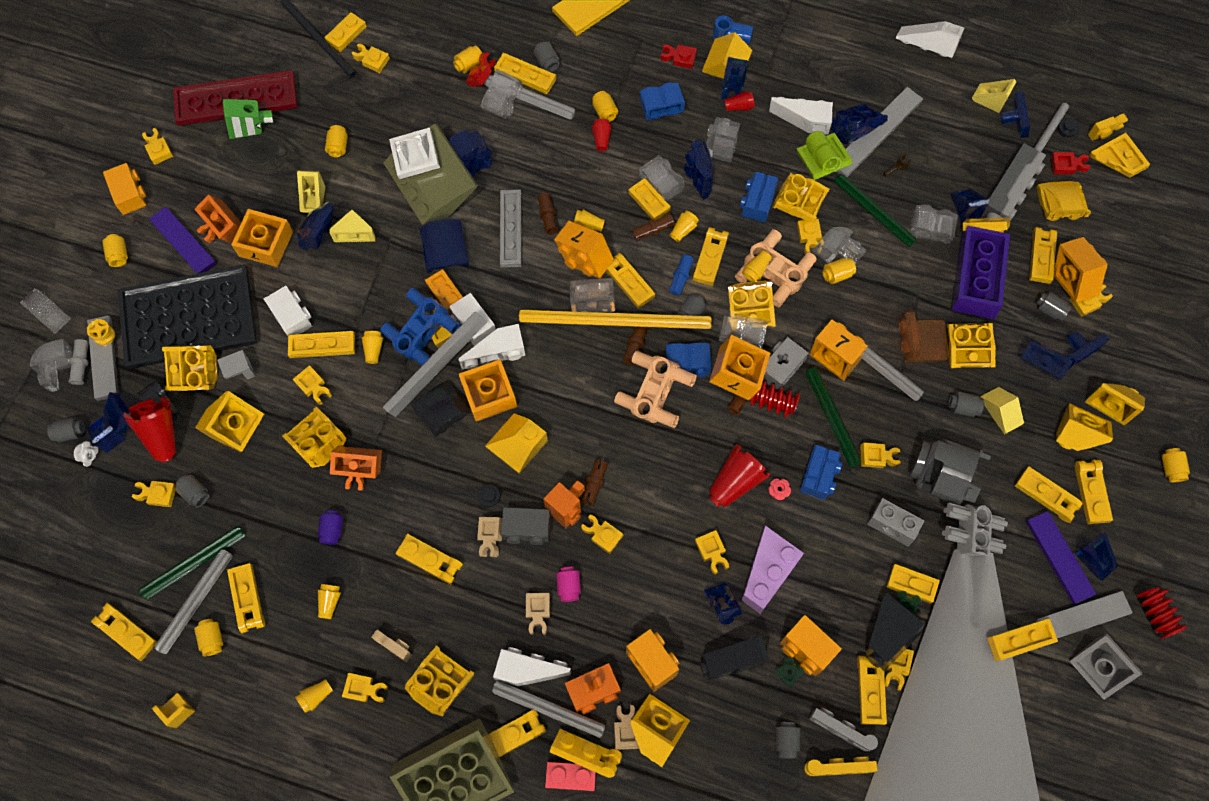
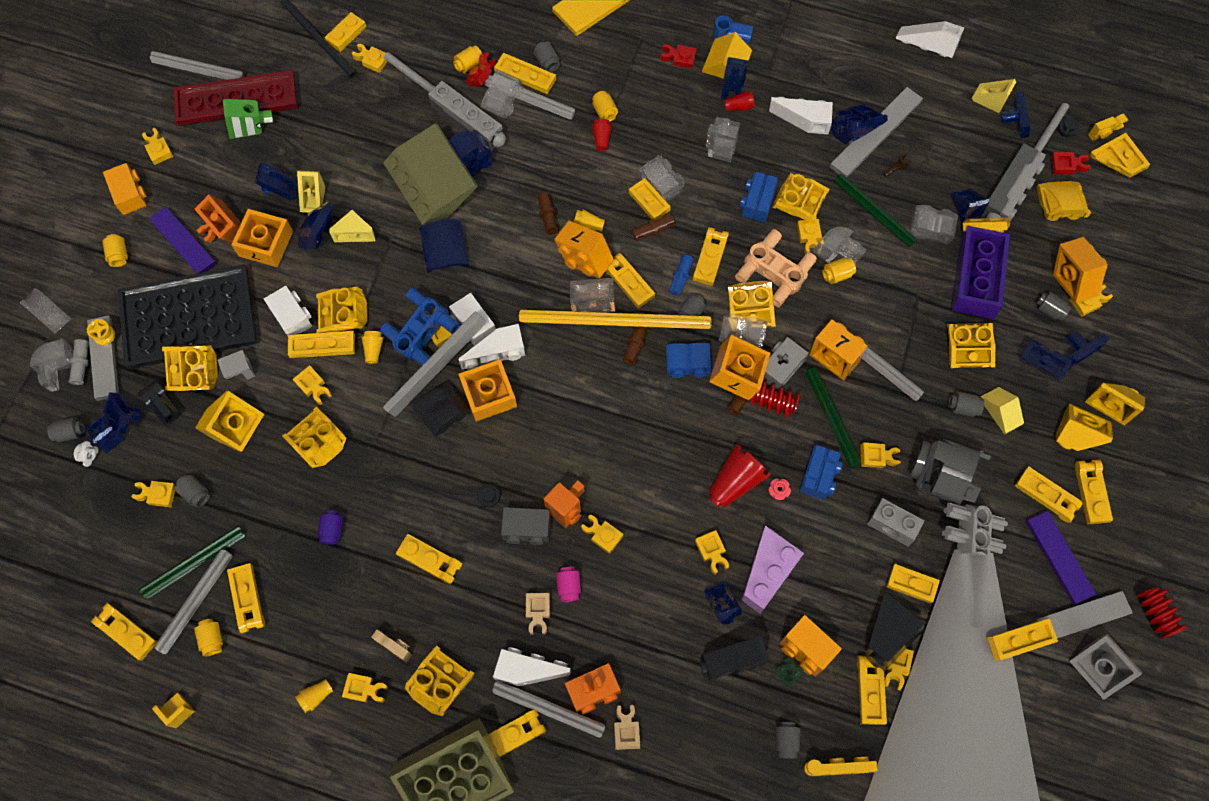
(154, 427): red cone -> none
(195, 66): none -> light grey axle
(276, 181): none -> clear blue tile
(327, 600): yellow cone -> none
(336, 141): yellow brick -> none
(341, 310): none -> yellow slope
(355, 463): orange brick -> none
(414, 153): white plate -> none
(443, 289): light orange plate -> none
(456, 107): none -> light grey piece
(489, 532): tan plate -> none
(510, 228): light grey tile -> none
(517, 442): yellow slope -> none
(569, 777): coral plate -> none
(586, 753): yellow plate -> none
(594, 483): reddish brown pin -> none
(652, 659): light orange brick -> none
(655, 389): light nougat piece -> none
(657, 729): yellow slope -> none
(661, 101): blue brick -> none
(685, 224): yellow cone -> none
(700, 168): clear blue slope -> none
(756, 267): yellow cone -> none
(823, 154): lime plate -> none
(843, 730): light grey plate -> none
(913, 600): clear green plate -> none
(923, 339): clear orange bracket -> none
(1043, 255): yellow plate -> none
(1098, 556): clear blue slope -> none
(1175, 465): yellow brick -> none

